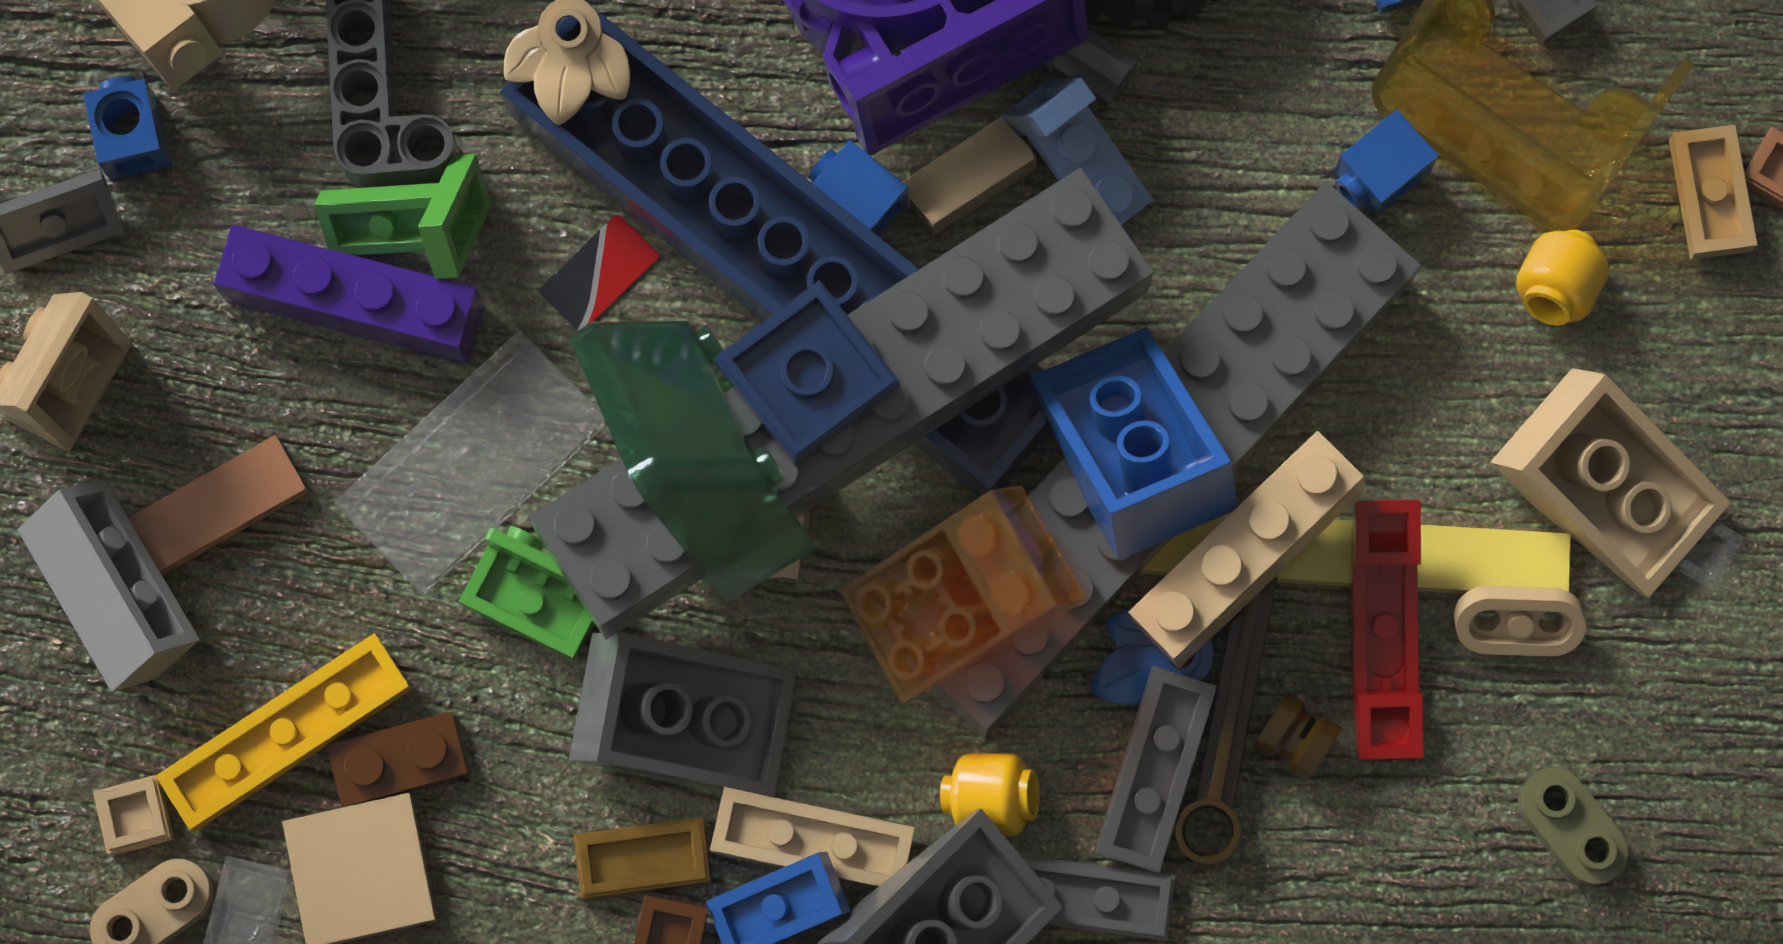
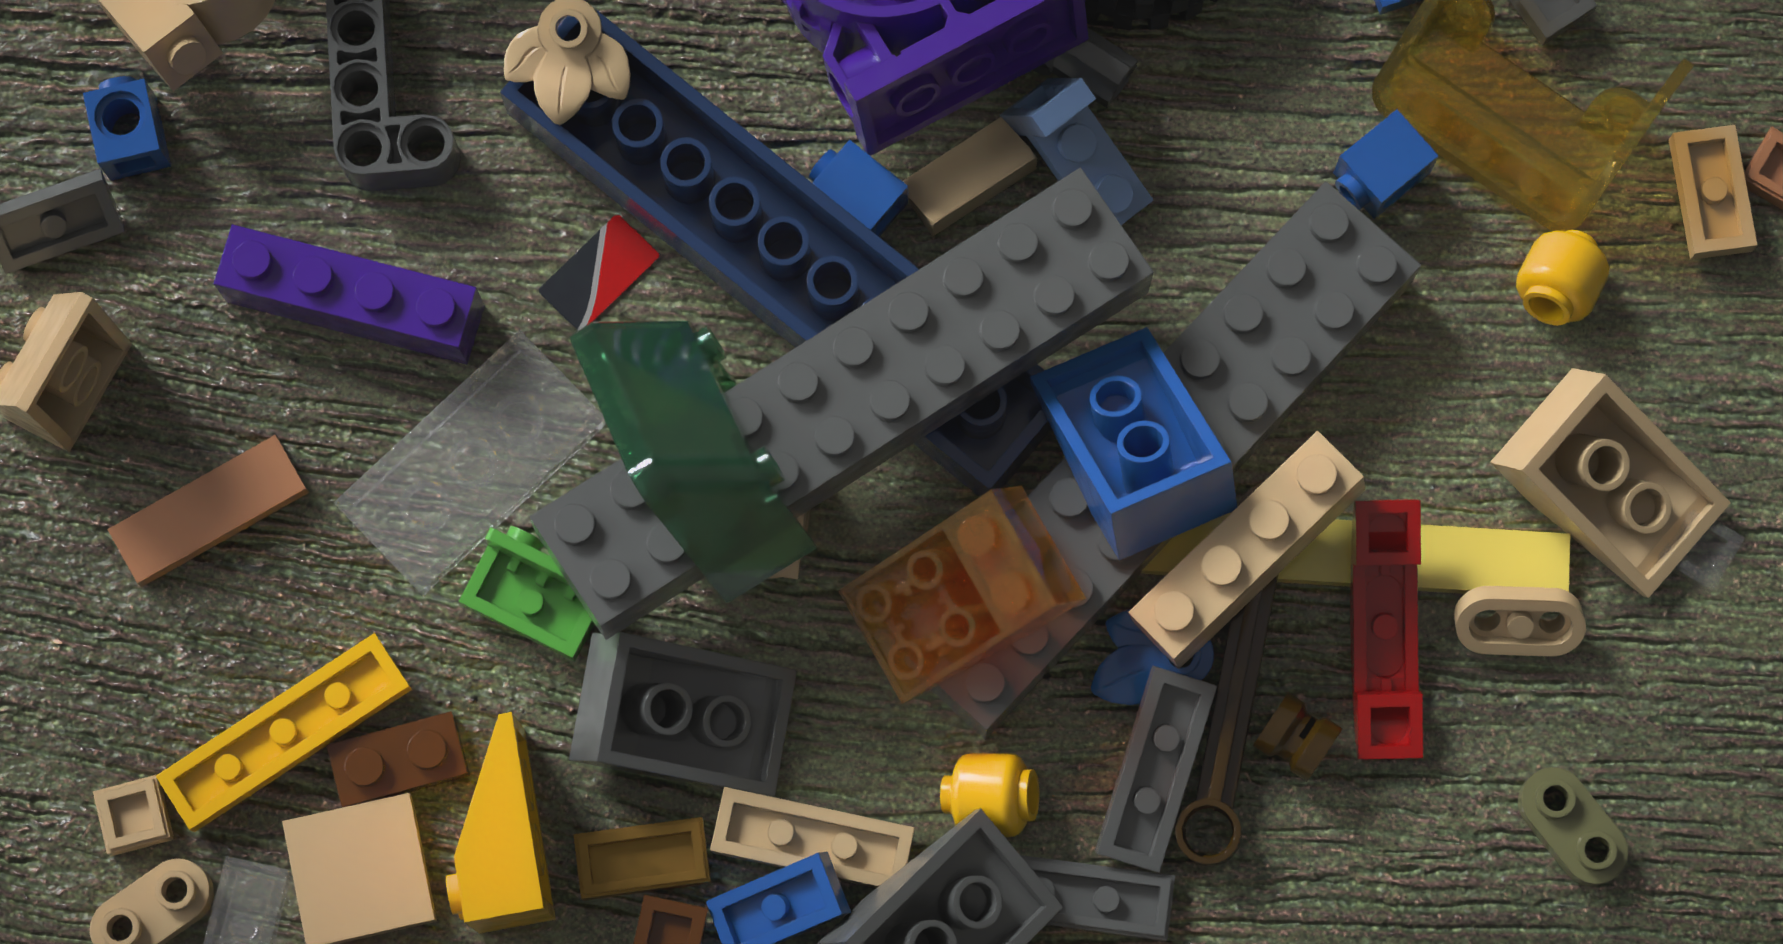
(108, 584): light grey brick -> none
(411, 218): bright green bracket -> none
(501, 848): none -> yellow slope
(807, 372): dark blue tile -> none

